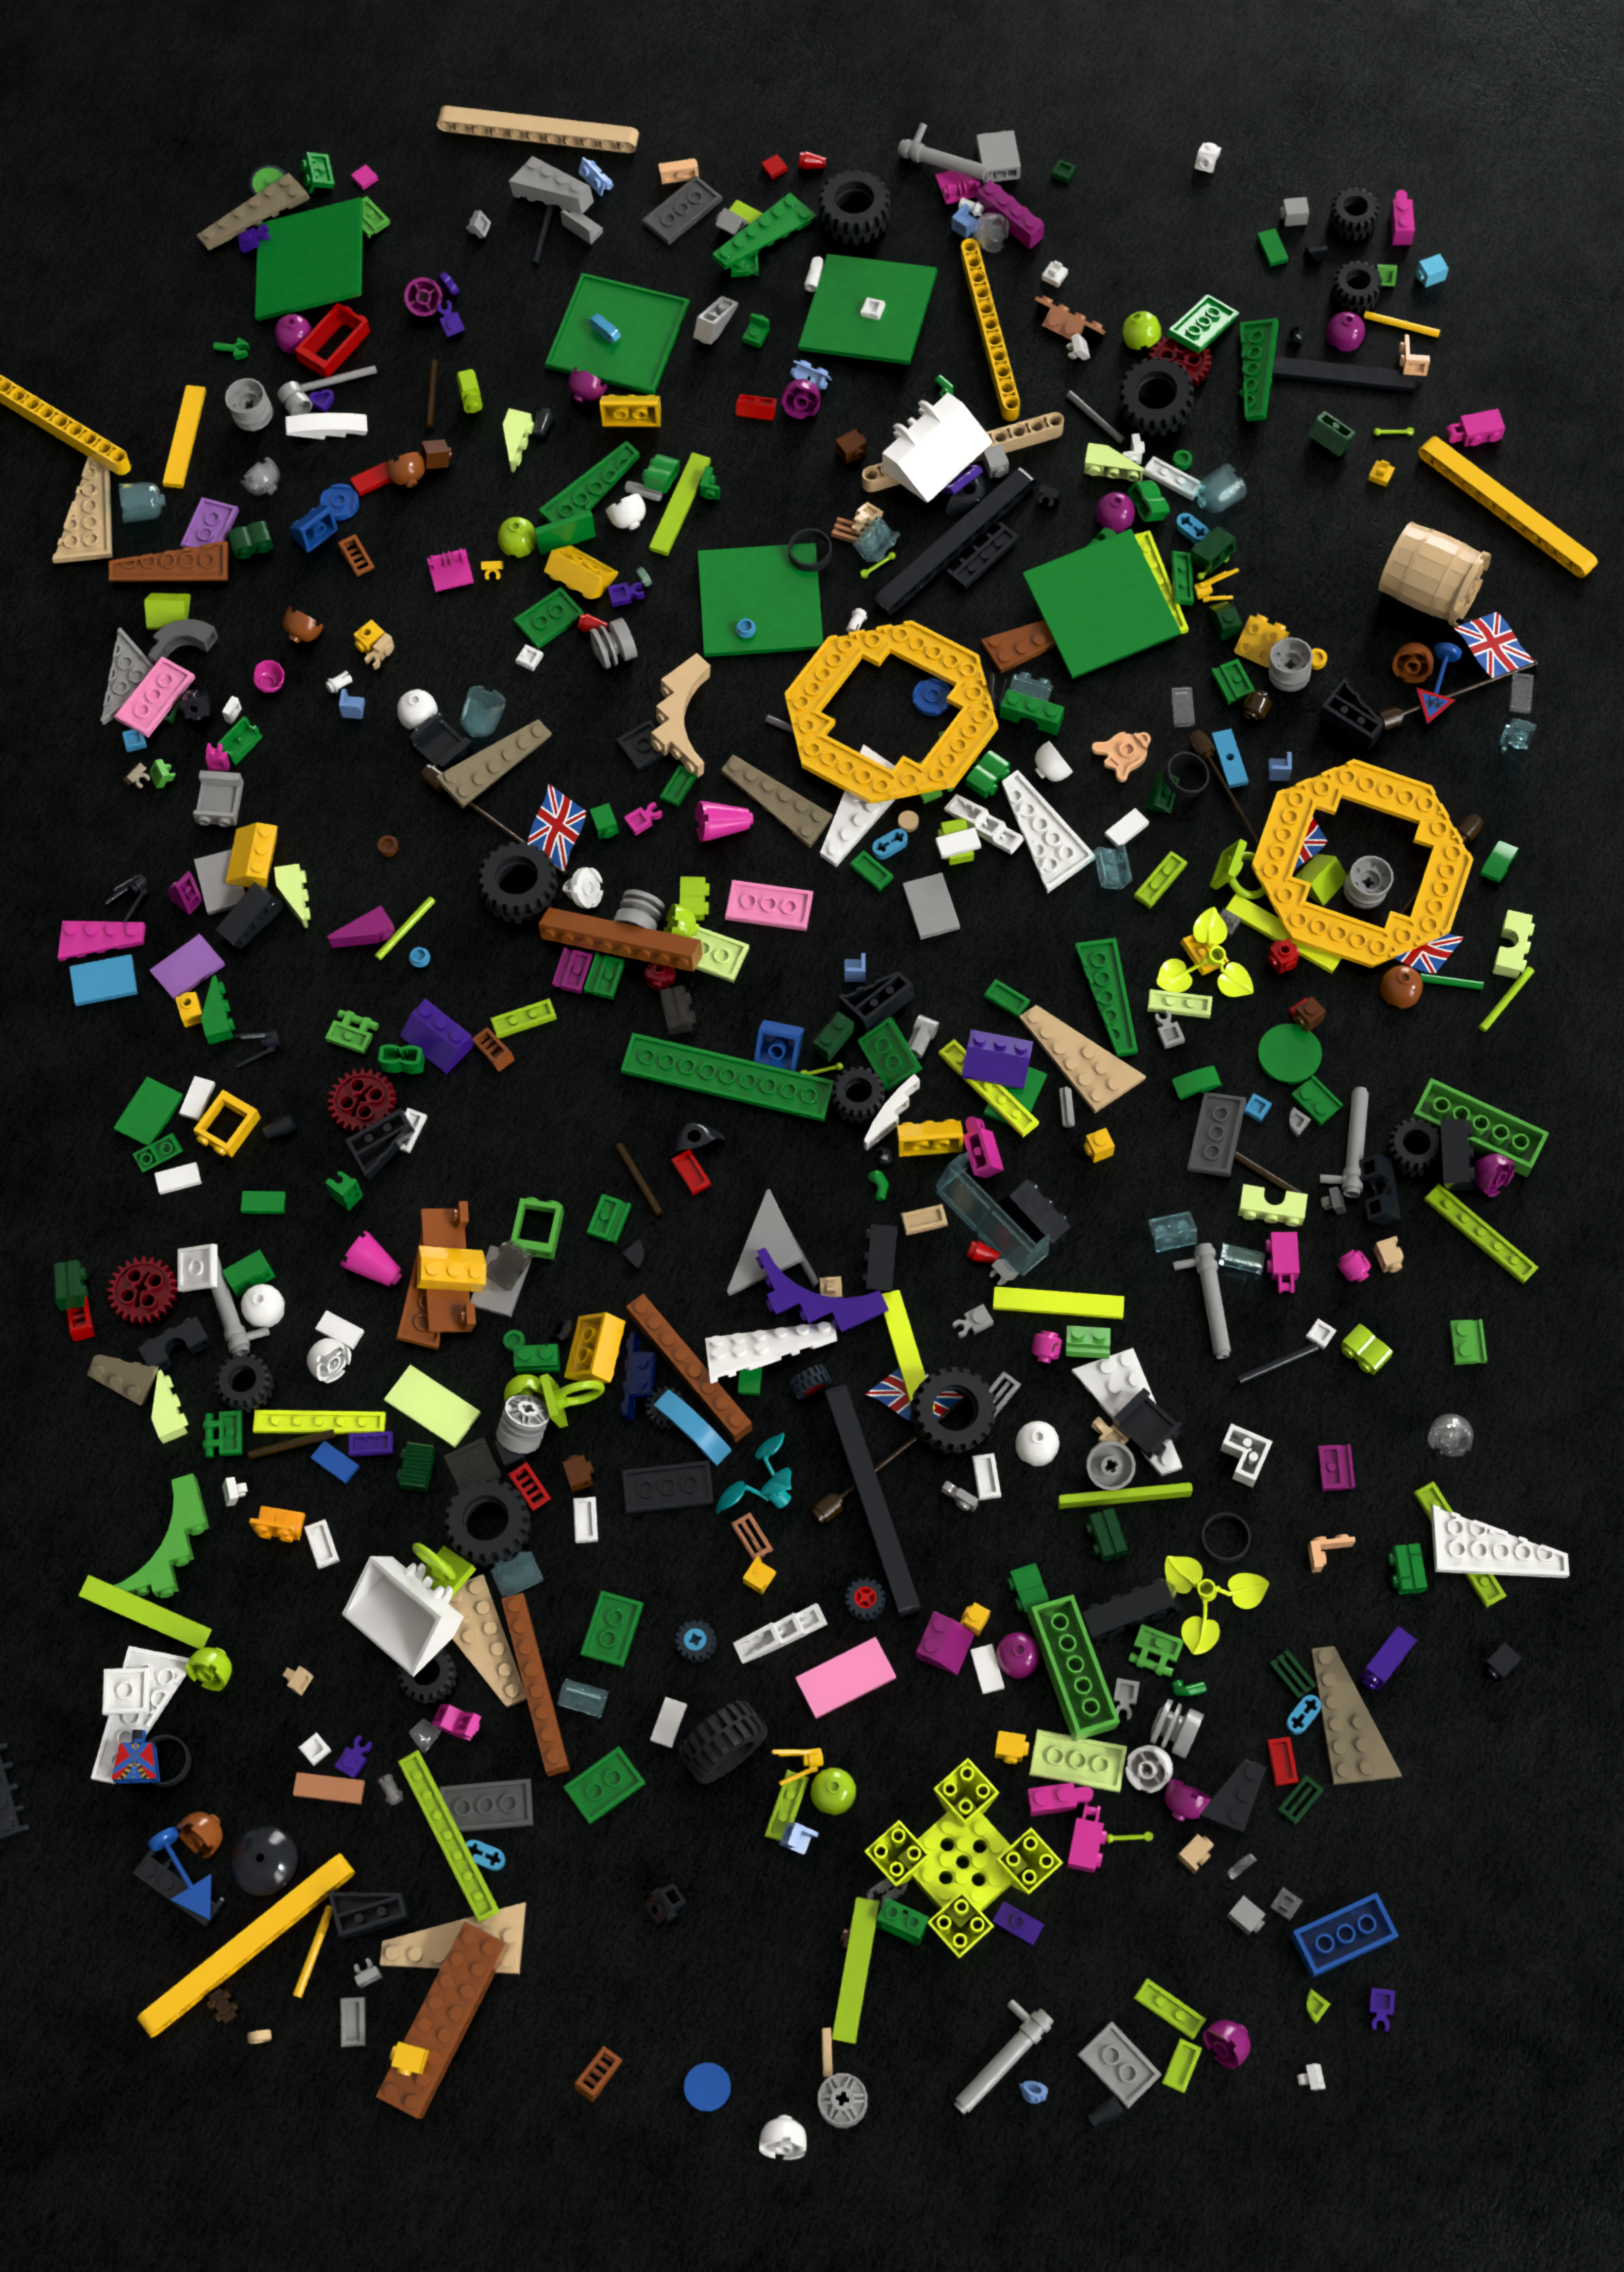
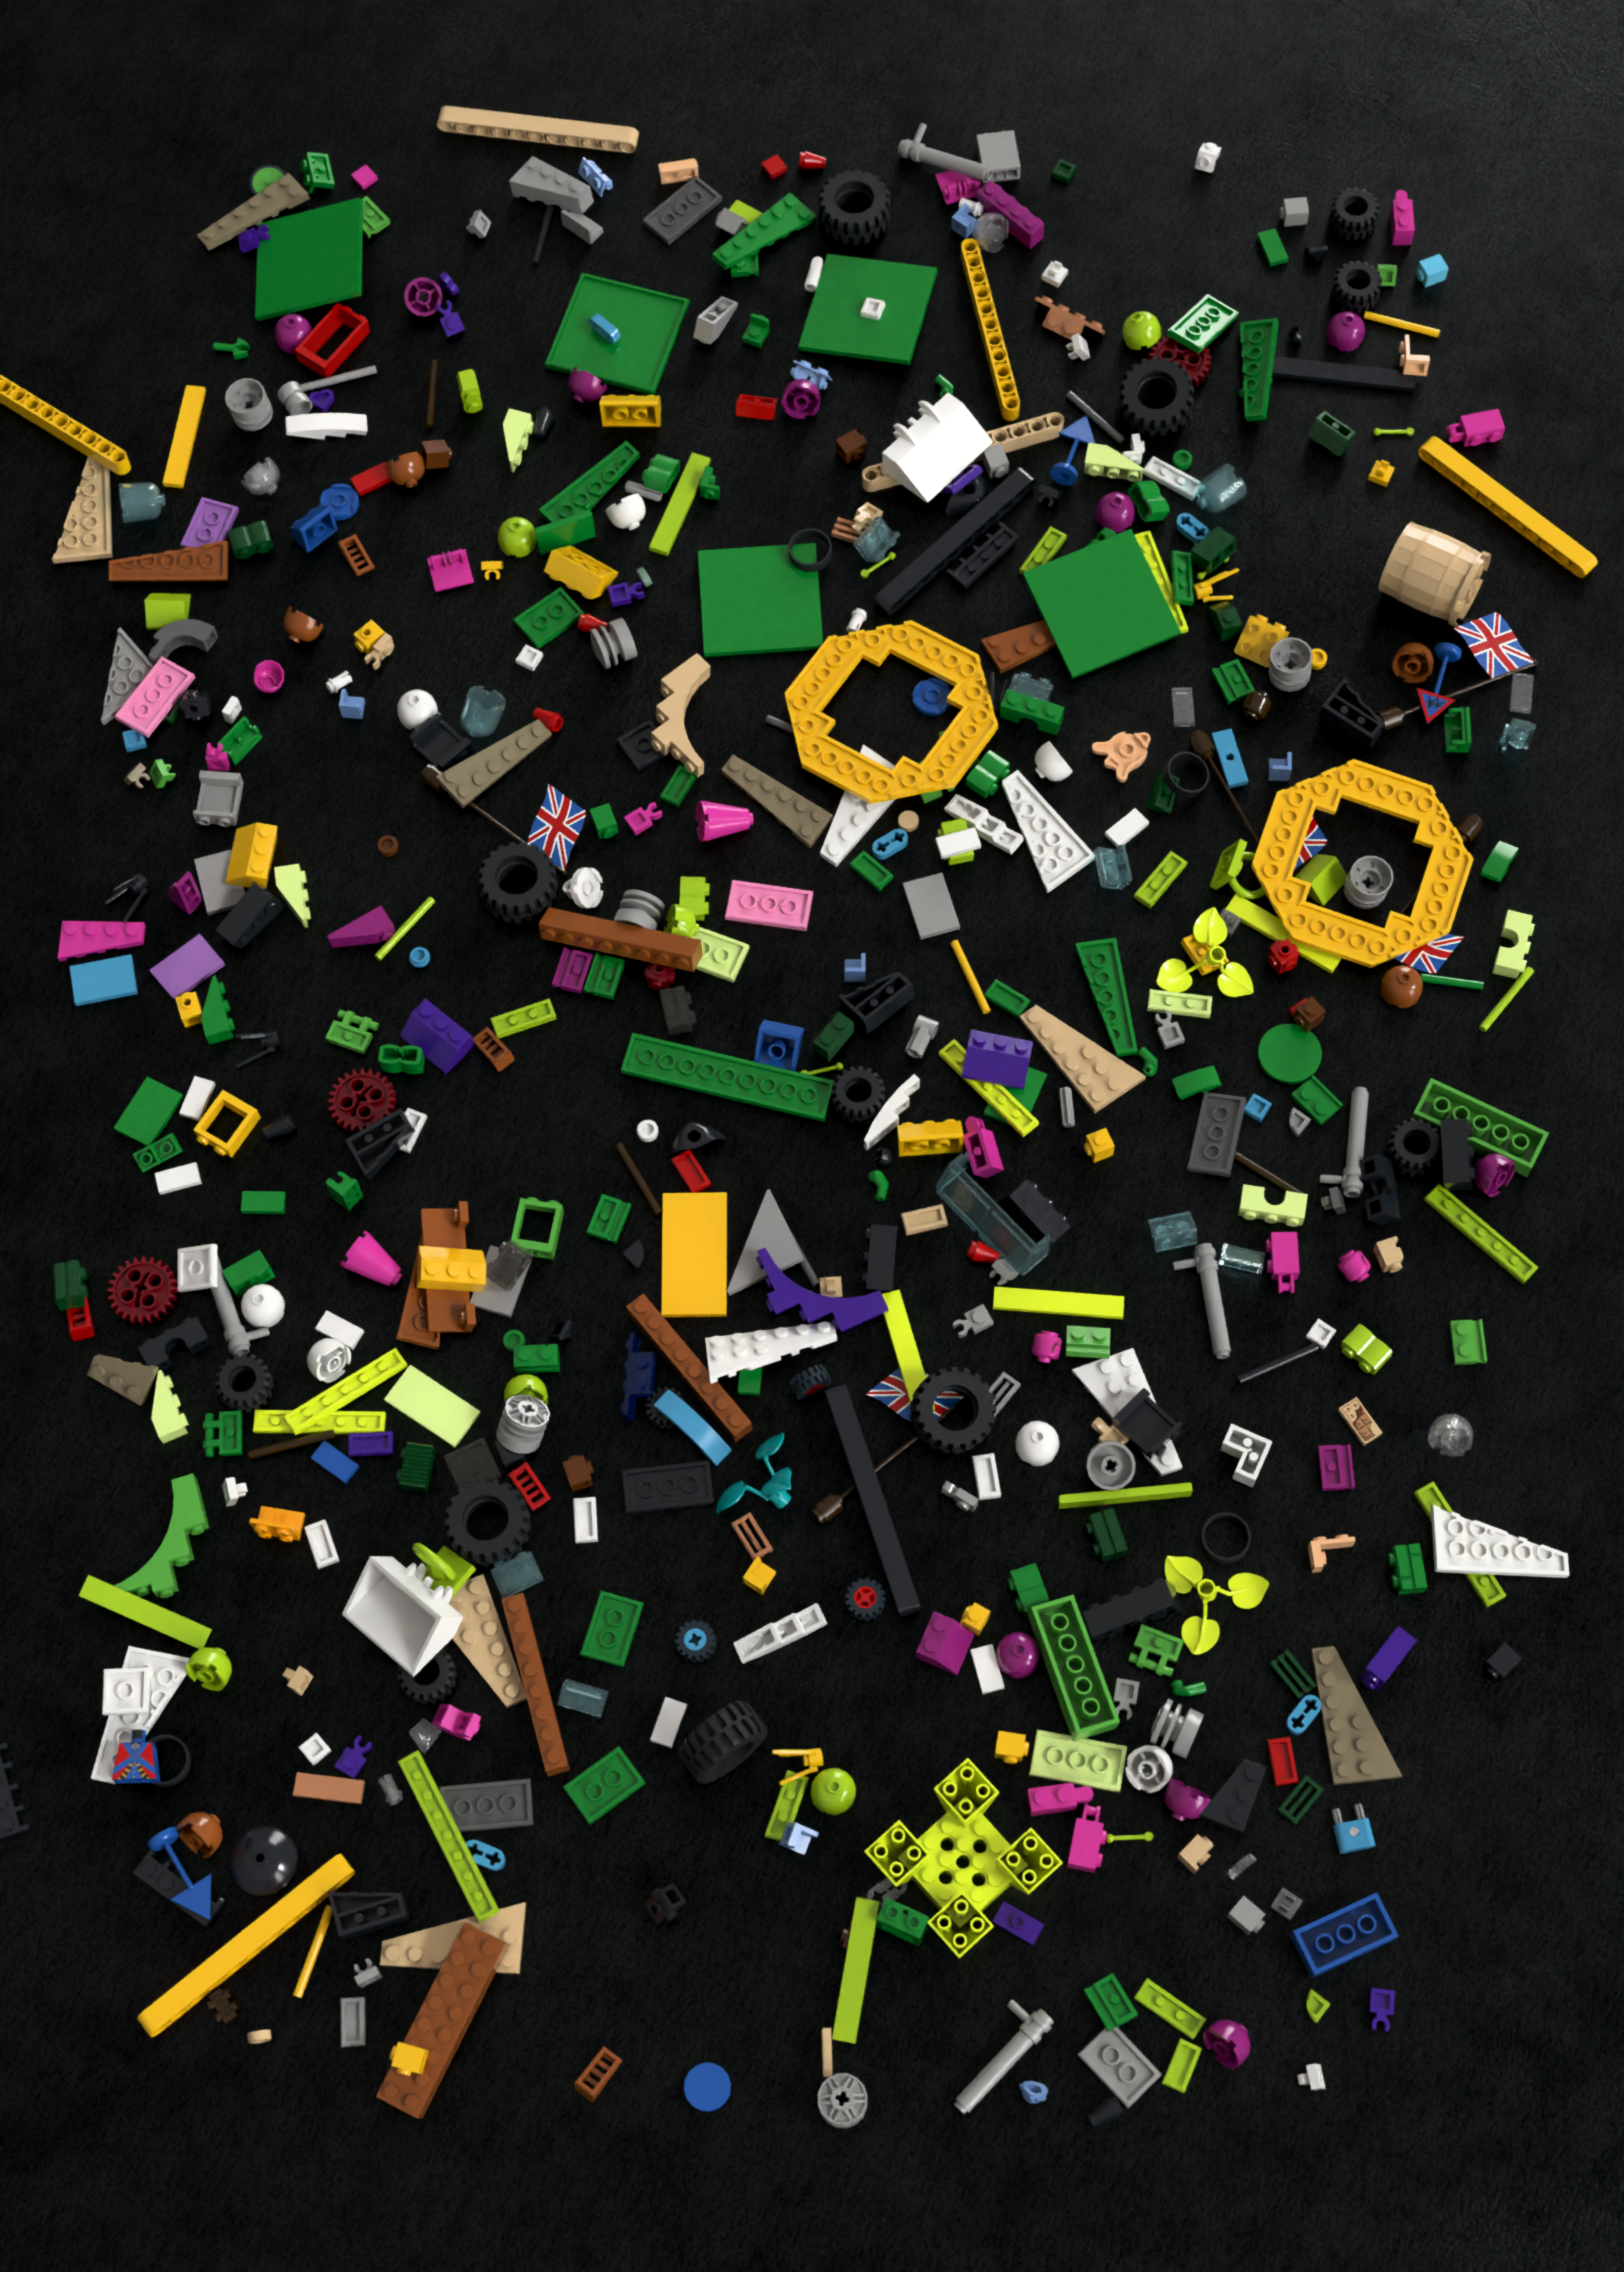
(345, 1391): none -> neon yellow tile
(550, 720): none -> red cone
(557, 1399): lime tile -> none
(595, 1348): yellow slope -> none
(647, 1130): none -> white tile
(694, 1255): none -> yellow tile
(745, 628): dark azure plate -> none
(783, 2137): white cylinder -> none
(845, 1677): bright pink tile -> none
(889, 1054): green tile -> none
(970, 977): none -> yellow bar
(1045, 549): none -> lime tile
(1080, 431): none -> blue piece
(1110, 2002): none -> green plate
(1150, 1063): none -> green arm
(1354, 1834): none -> dark azure piece
(1360, 1421): none -> tile
(1457, 730): none -> green hinge

